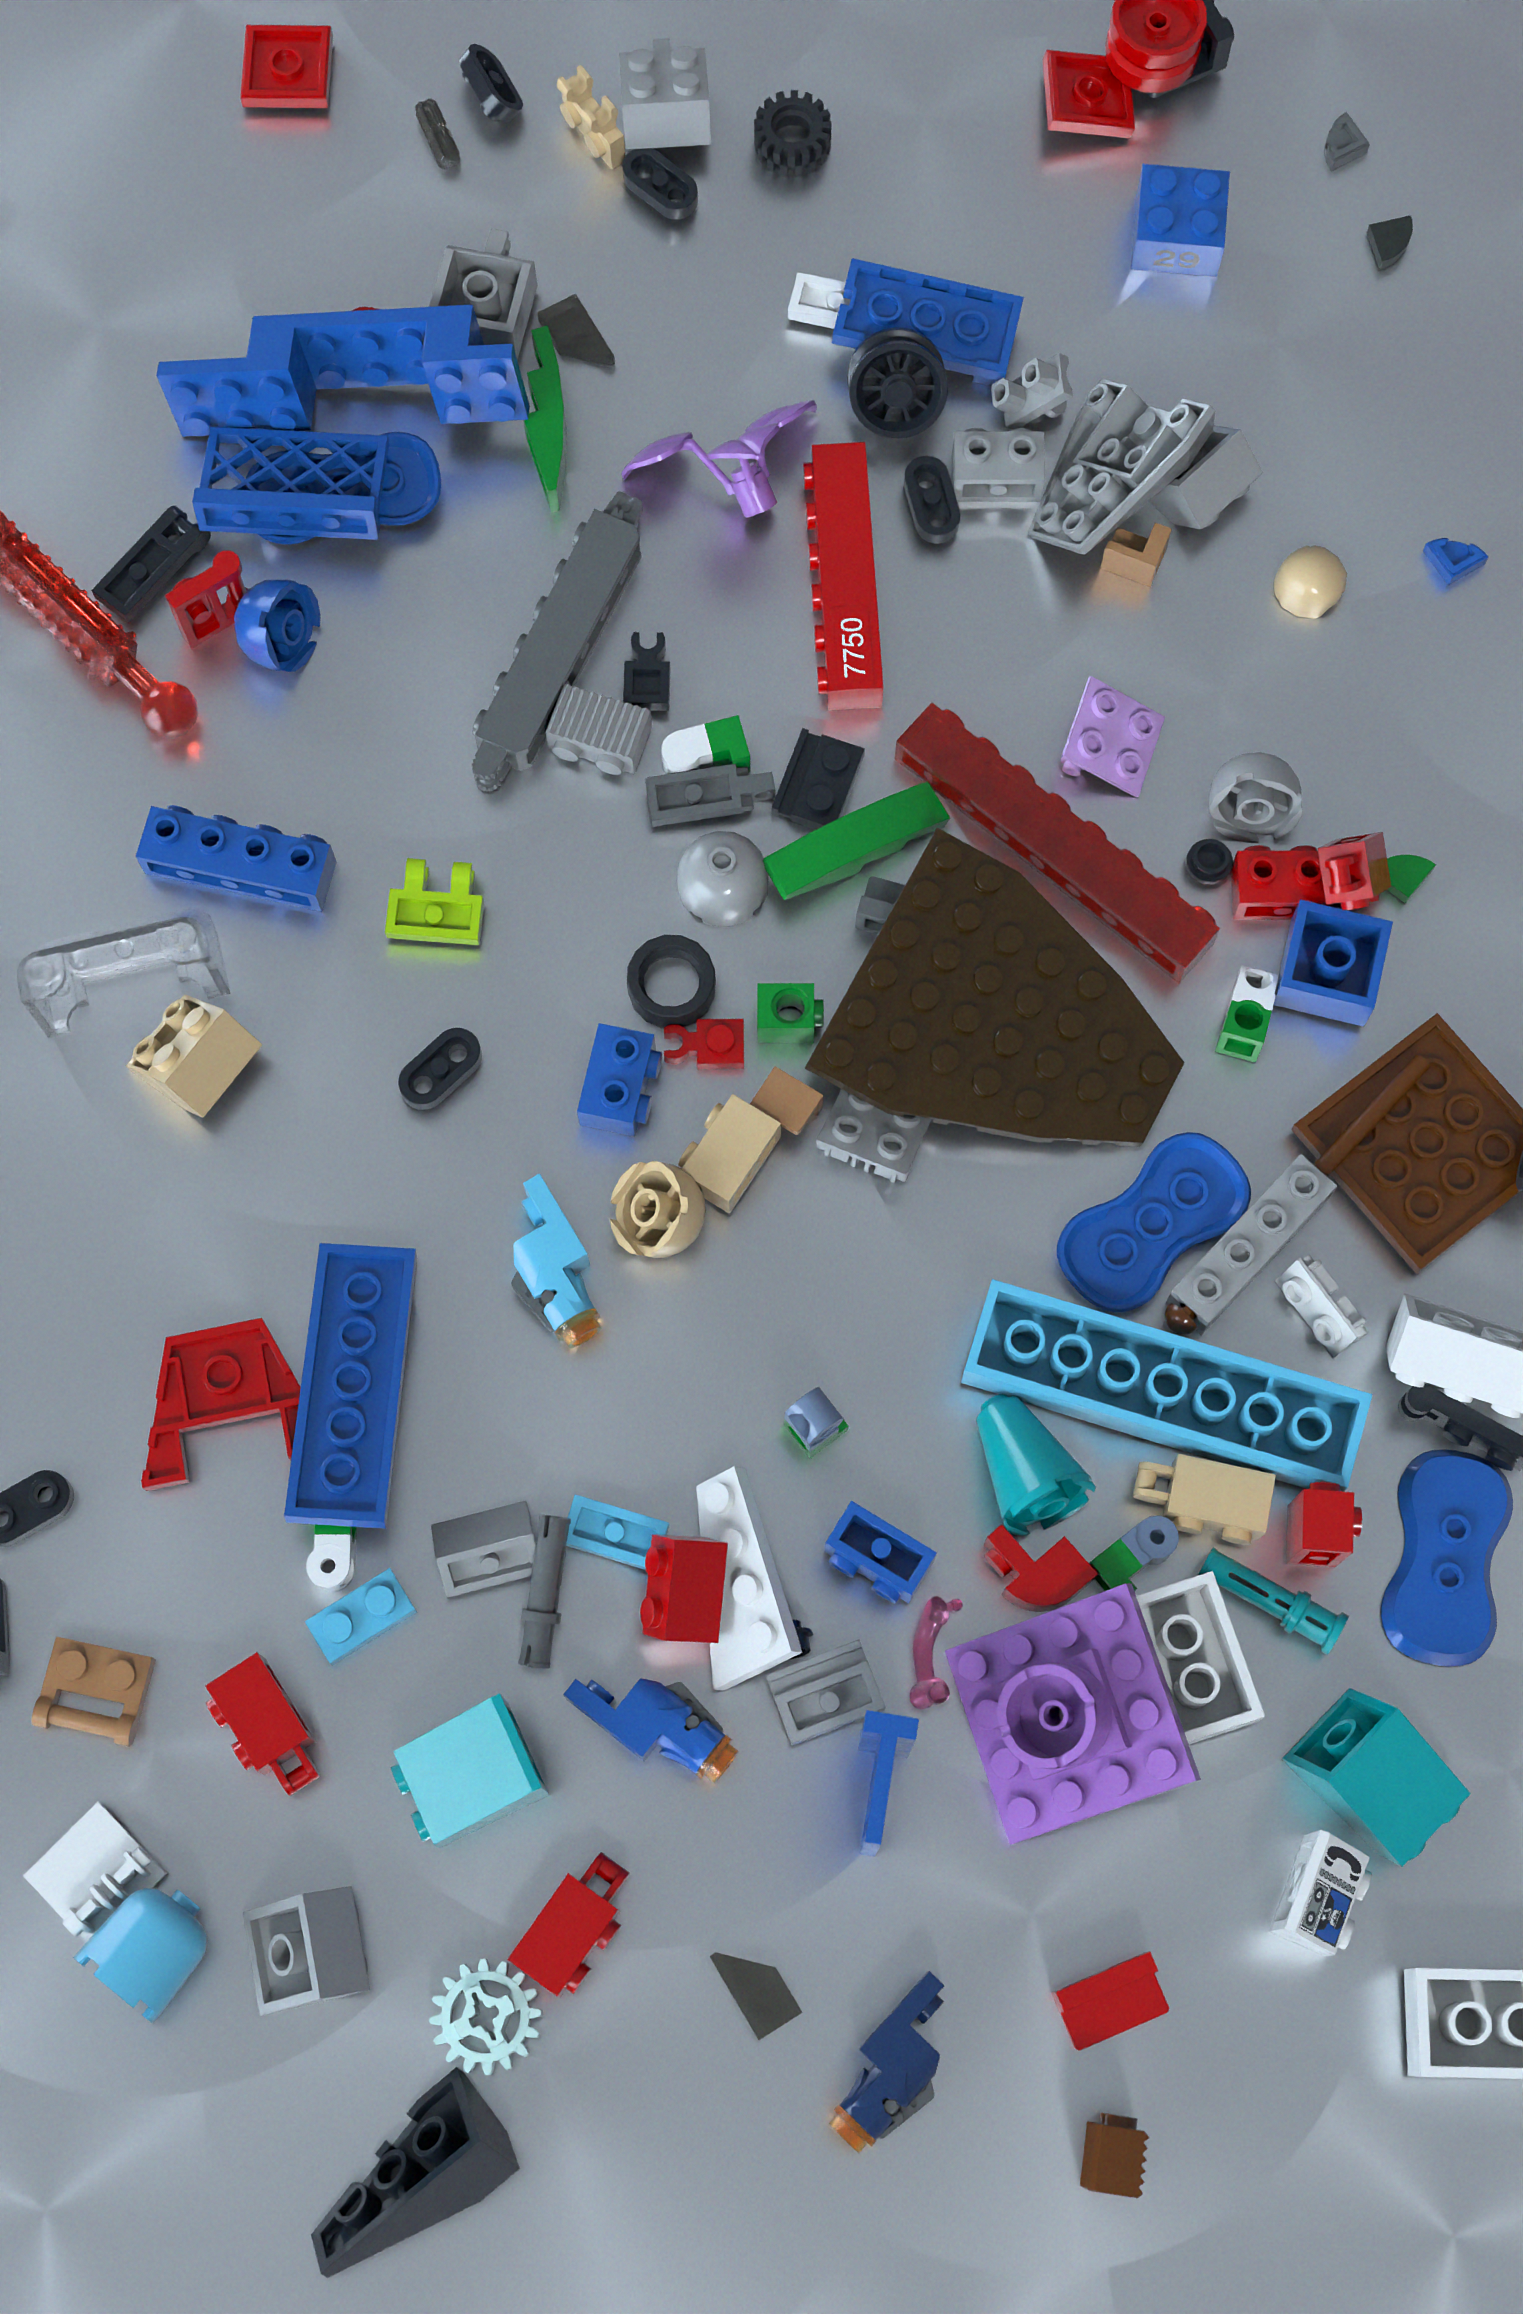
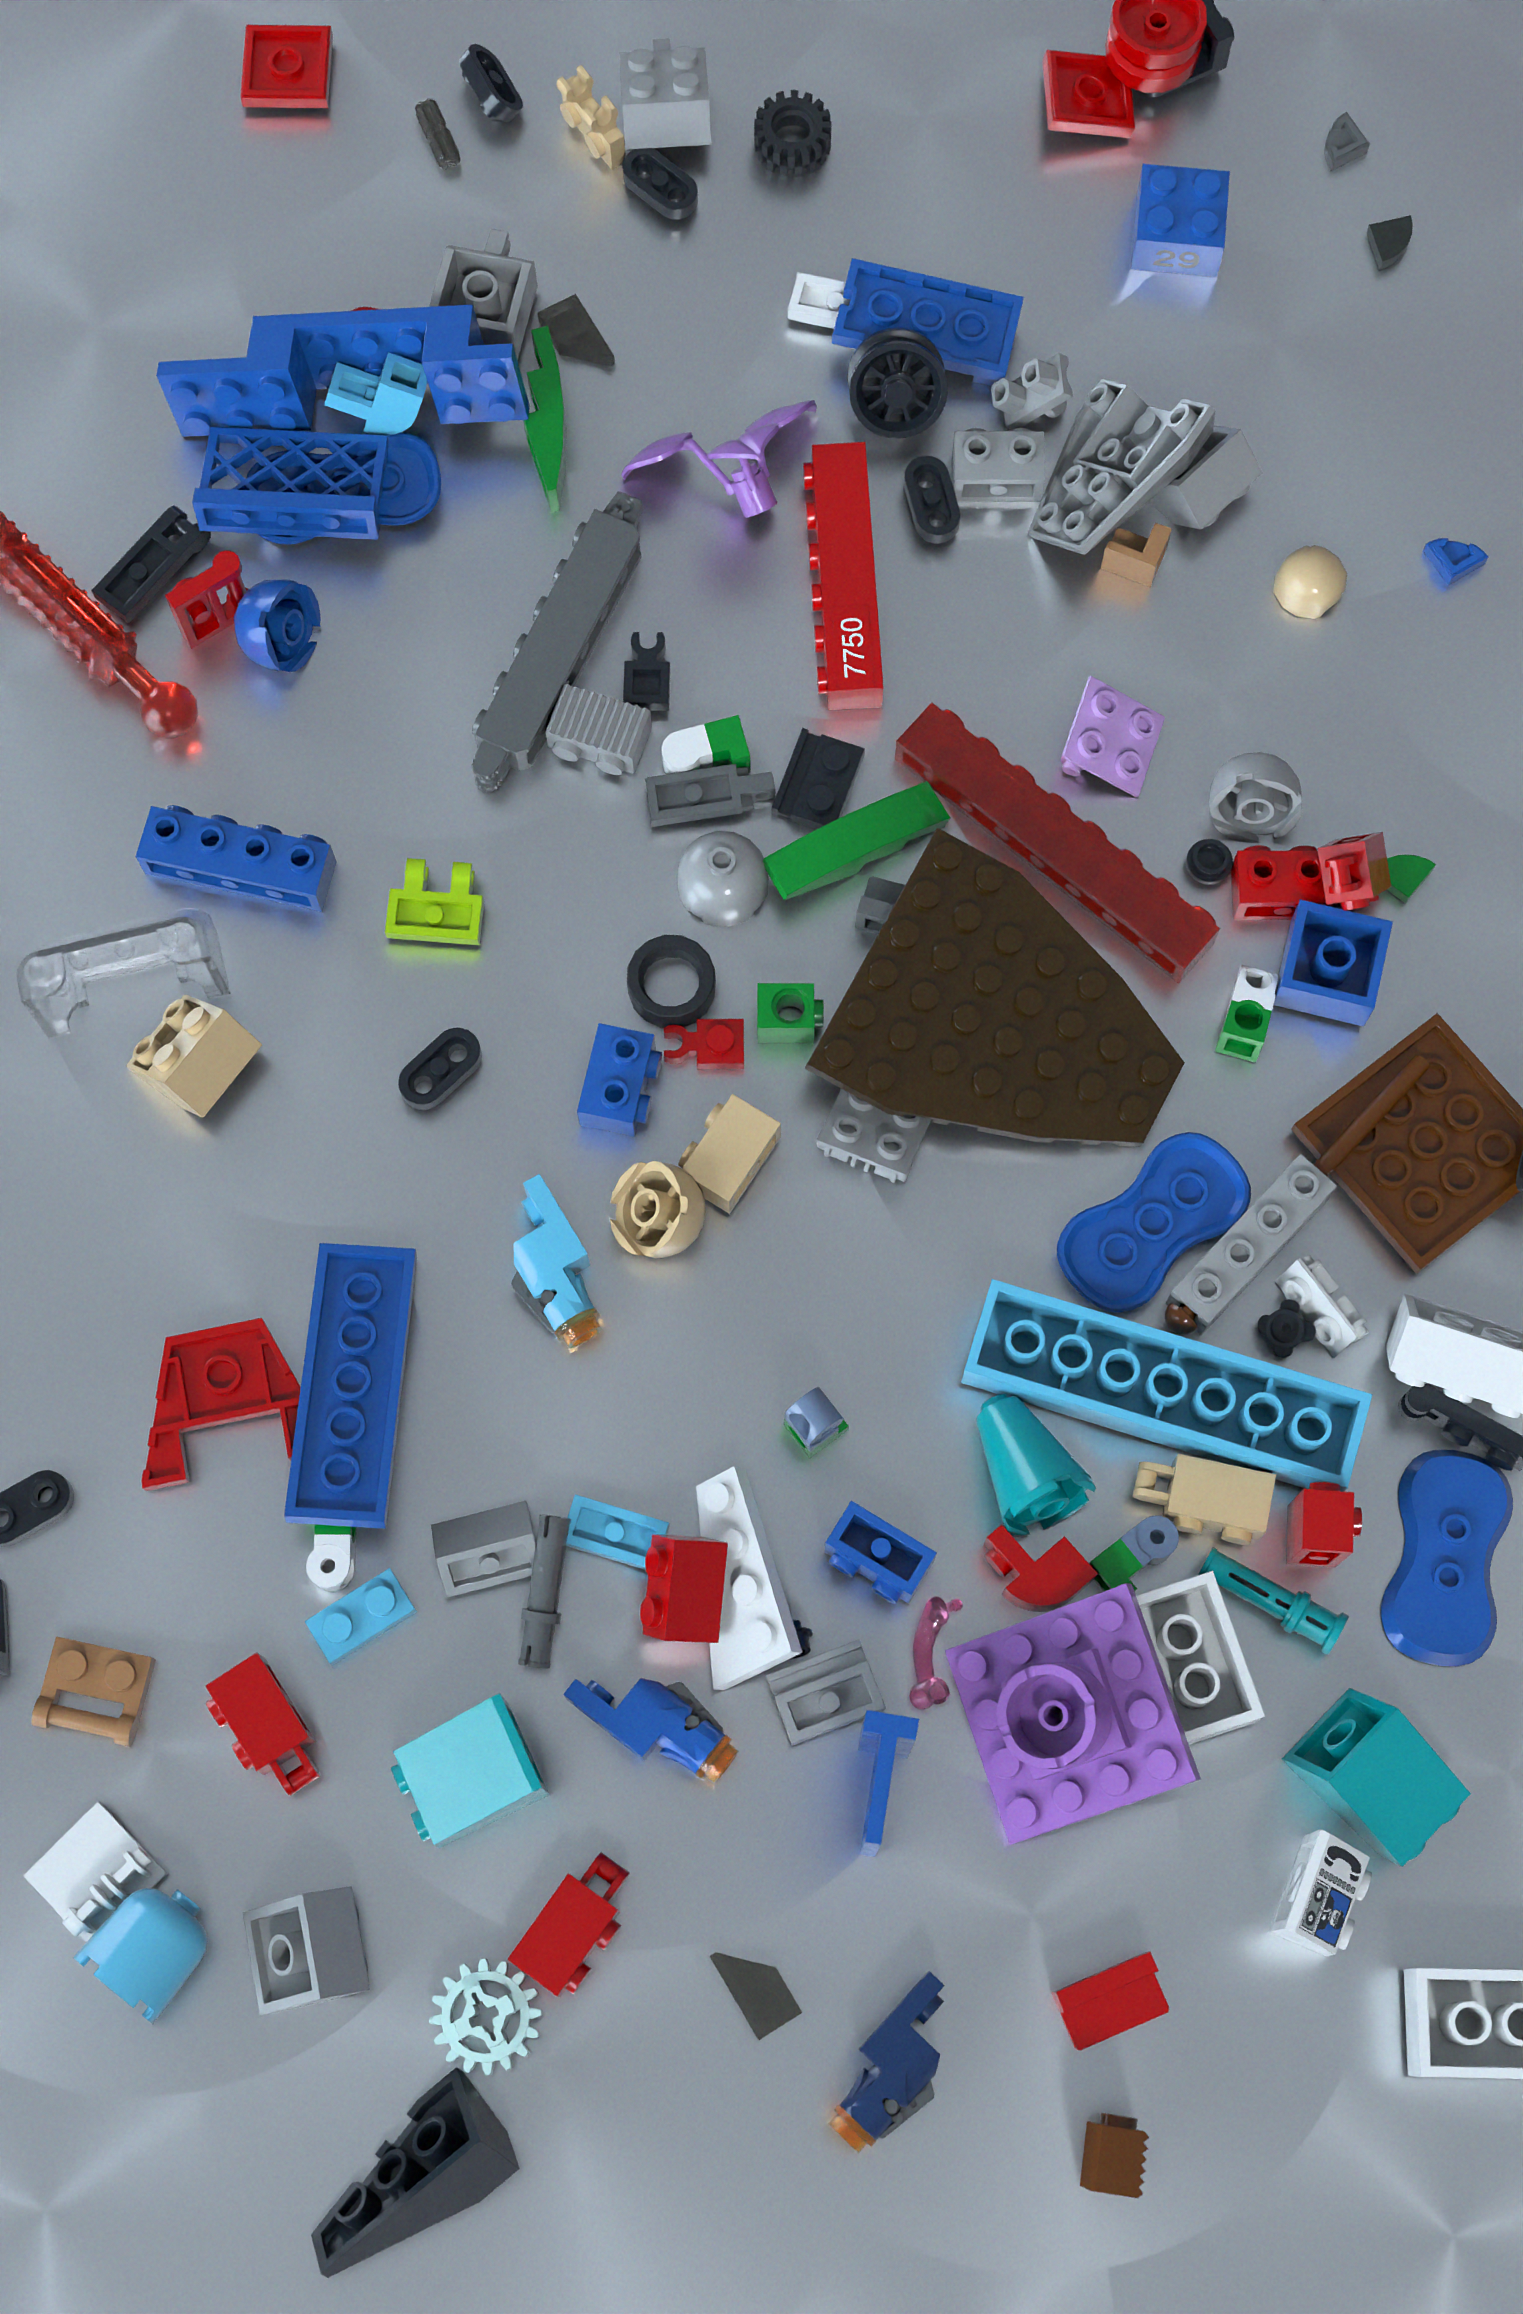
(386, 401): none -> medium azure brick
(787, 1100): medium nougat panel -> none
(1300, 1328): none -> black plate

